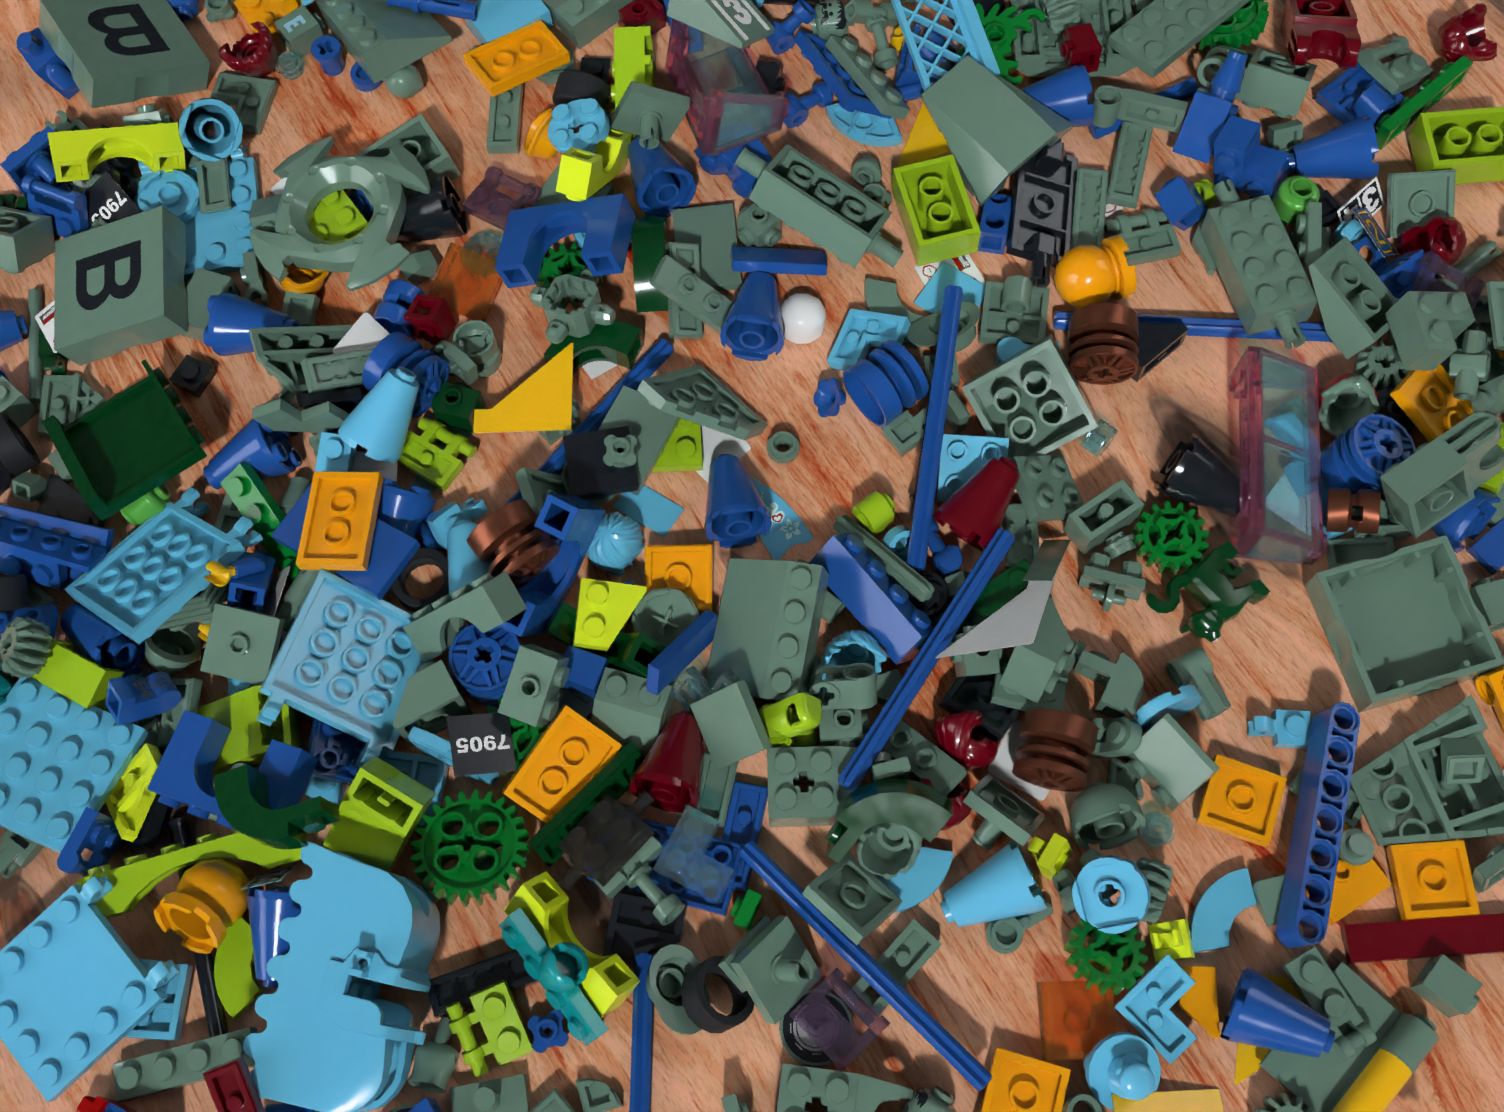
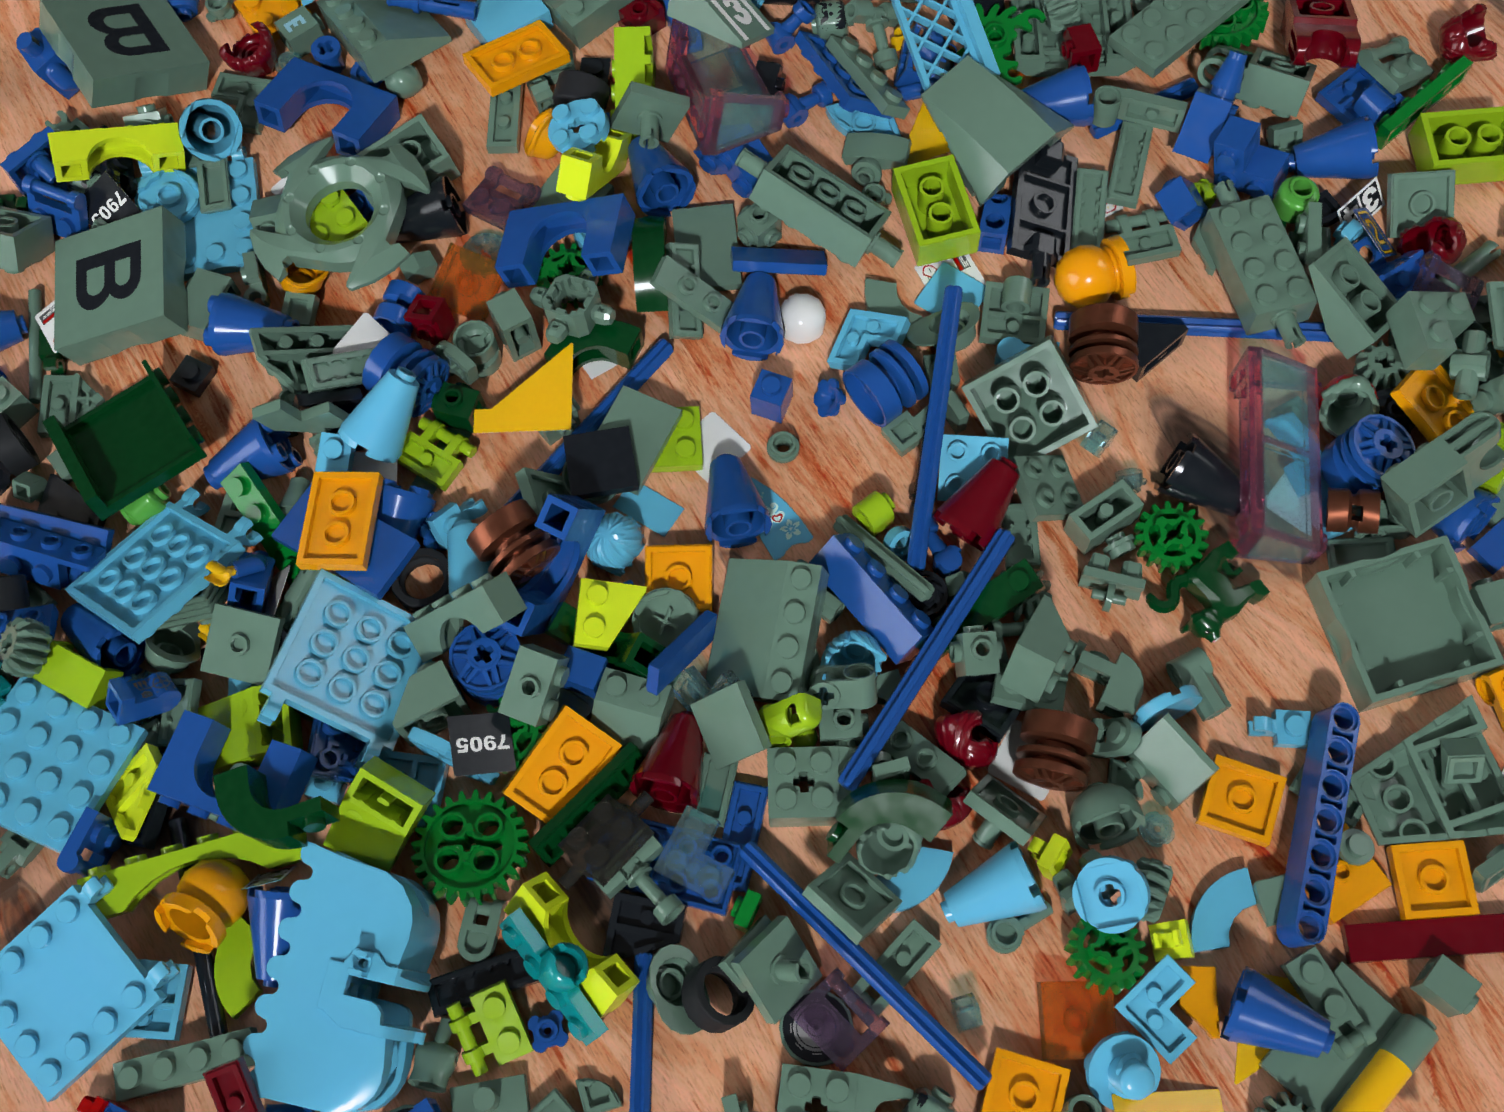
(306, 85): none -> blue arch
(479, 941): none -> sand green plate
(514, 324): none -> sand green brick
(541, 94): none -> sand green piece
(622, 459): sand green plate -> none
(702, 399): sand green plate -> none
(771, 396): none -> blue brick
(887, 149): none -> sand green slope
(966, 1012): none -> clear light blue piece
(1009, 626): white sticker -> none
(1046, 560): sand green sticker -> none
(1132, 477): none -> clear light blue plate

